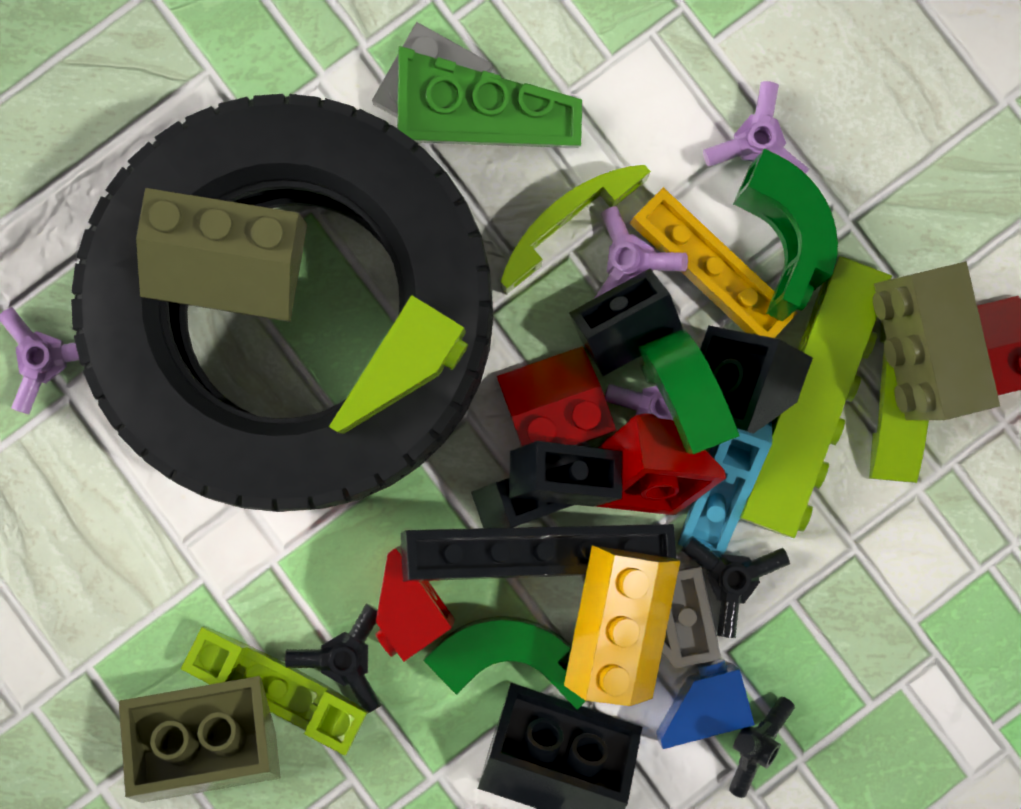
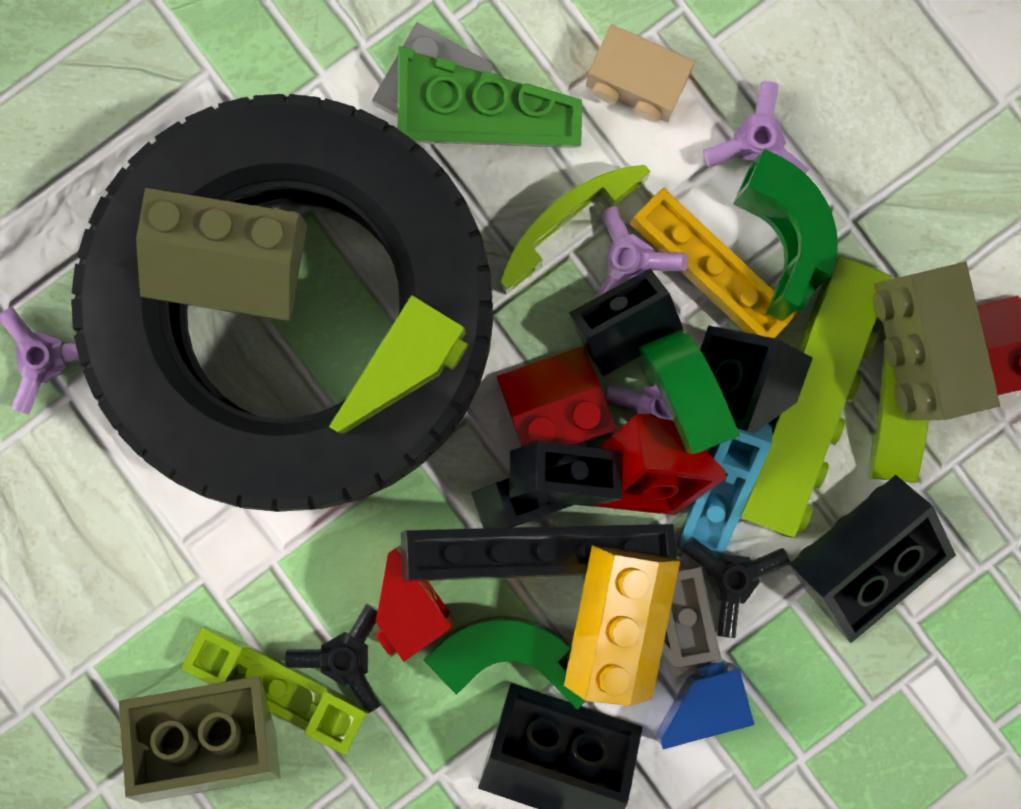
(638, 74): none -> tan brick
(758, 746): black piece -> none
(874, 557): none -> black slope

